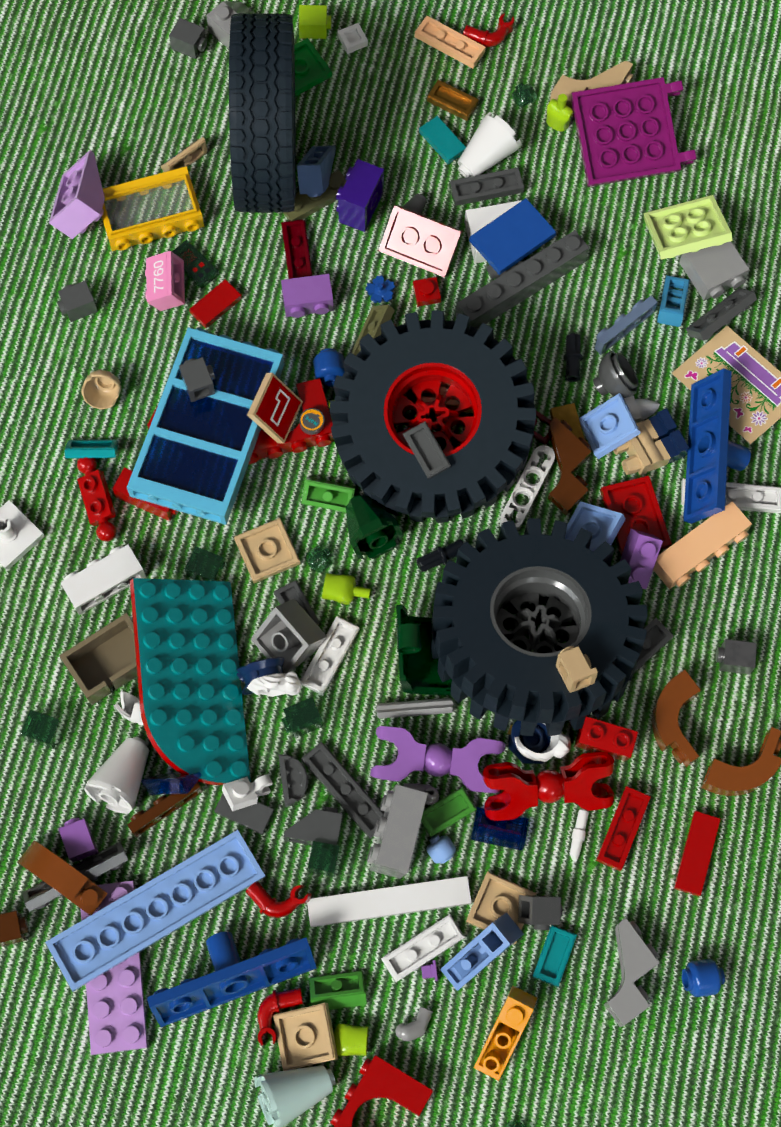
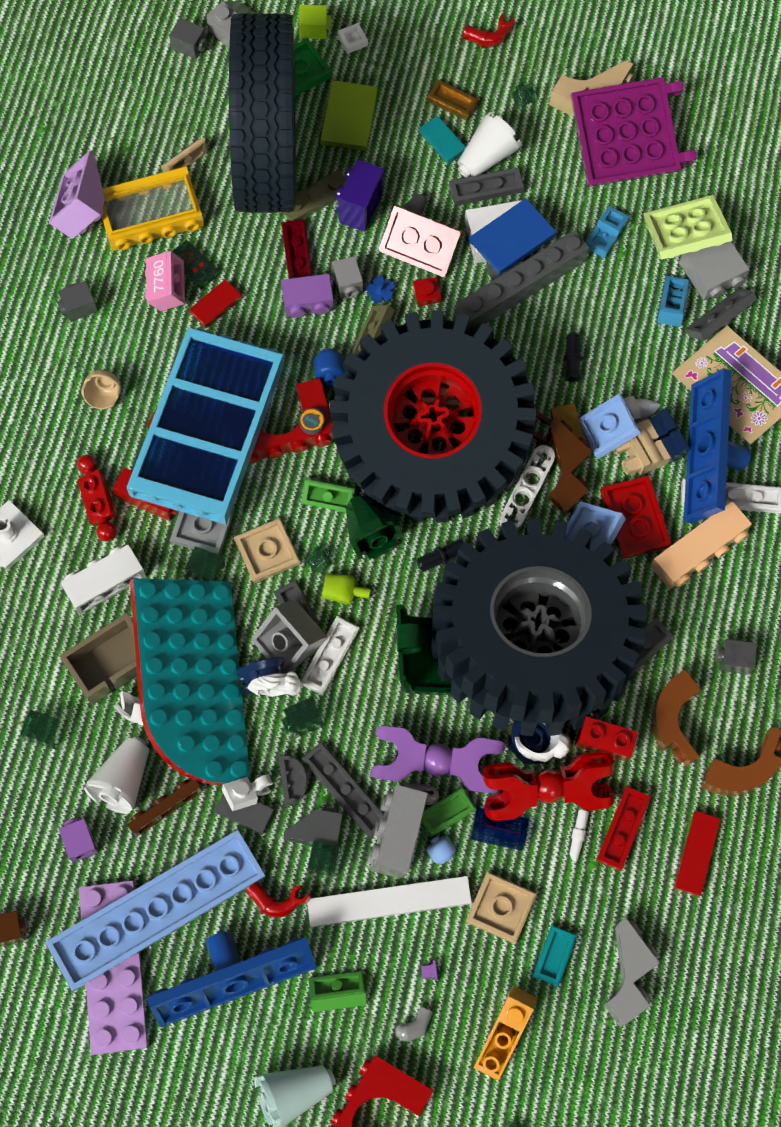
(62, 877): dark orange arch -> none
(91, 449): teal tile -> none
(92, 867): dark grey plate -> none
(170, 783): clear blue slope -> none
(197, 378): dark grey brick -> none
(200, 532): none -> light grey plate
(272, 1004): red piece -> none
(275, 408): tile -> none
(305, 1037): tan tile -> none
(315, 170): medium blue slope -> none
(347, 277): none -> light grey brick
(349, 115): none -> lime tile
(351, 1040): lime piece -> none
(414, 708): light grey axle -> none
(422, 948): white tile -> none
(426, 450): dark grey tile -> none
(450, 42): light nougat plate -> none
(482, 951): medium blue slope -> none
(540, 911): dark grey brick -> none
(559, 113): lime piece -> none
(575, 669): tan brick -> none
(607, 231): none -> dark azure slope
(616, 376): dark grey piece -> none
(625, 324): sand blue plate -> none
(641, 554): medium lavender brick -> none
(703, 978): blue head -> none

